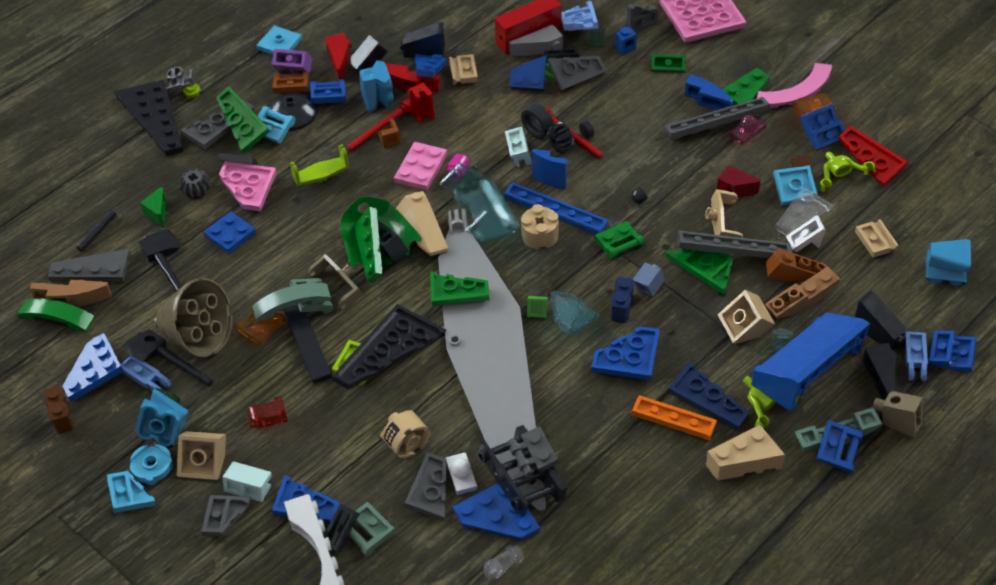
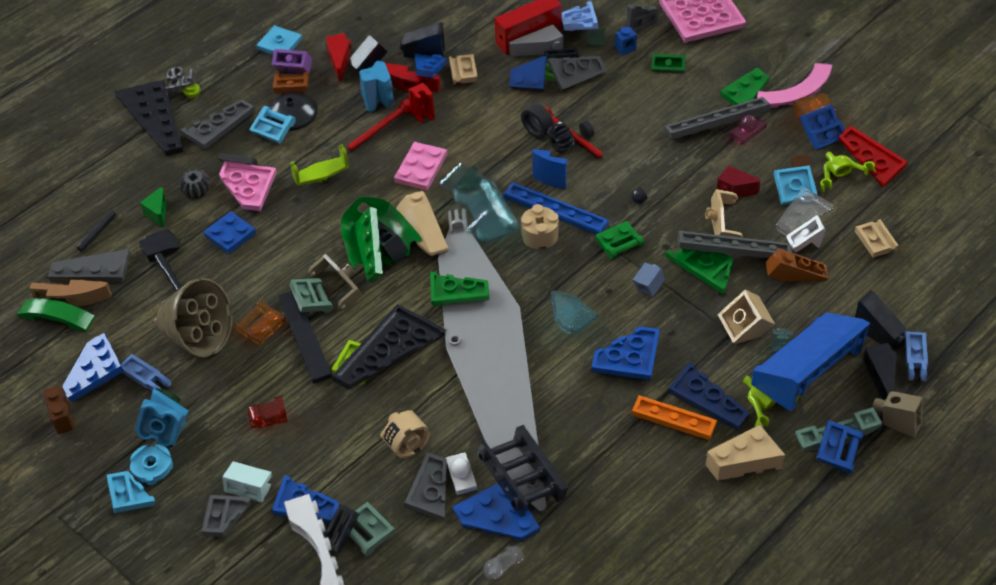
(149, 344): black piece -> none
(200, 455): tan slope -> none
(243, 121): green wing -> none
(289, 297): sand green slope -> none
(328, 92): blue plate -> none
(390, 136): dark orange panel -> none
(458, 158): dark pink brick -> none
(518, 145): light aqua hinge -> none
(537, 306): bright green tile -> none
(539, 449): dark grey plate -> none
(622, 299): dark blue brick -> none
(707, 93): blue slope -> none
(803, 296): medium nougat slope -> none
(948, 261): dark azure piece -> none
(952, 351): blue slope -> none

